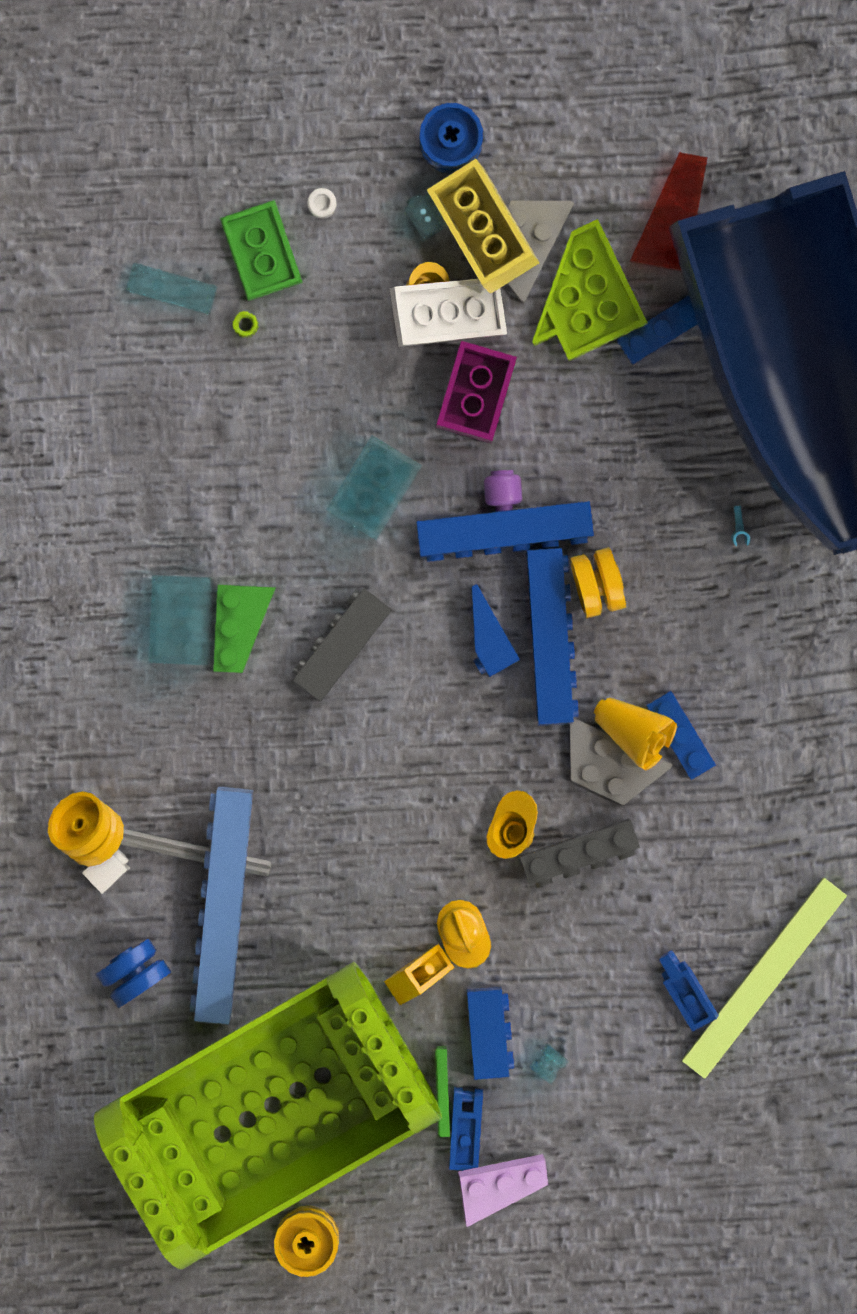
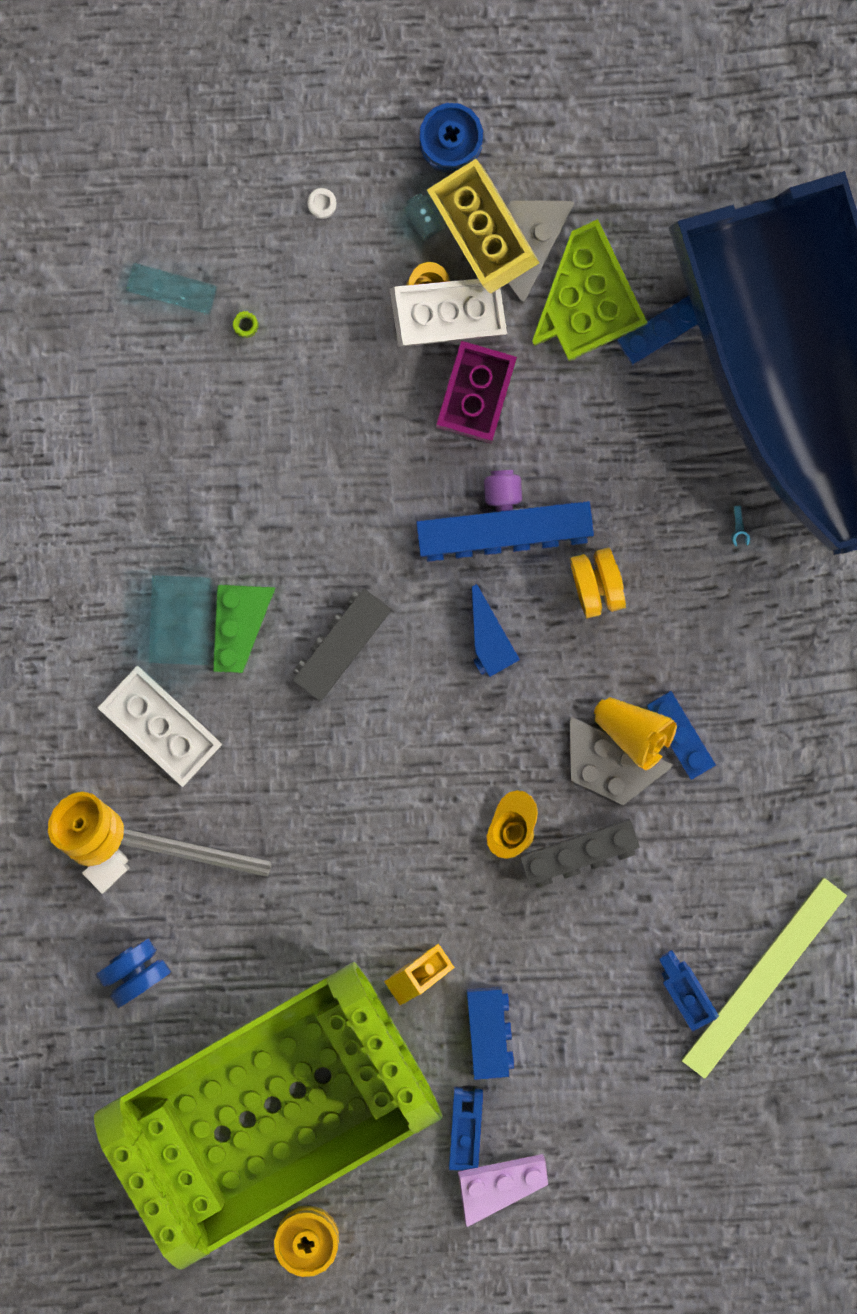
(160, 726): none -> white plate
(223, 905): medium blue brick -> none
(261, 250): bright green tile -> none
(374, 488): clear light blue brick -> none
(442, 1090): bright green tile -> none
(464, 934): yellow piece -> none
(550, 637): blue brick -> none
(551, 1057): clear light blue wheel -> none
(676, 202): clear red wing -> none

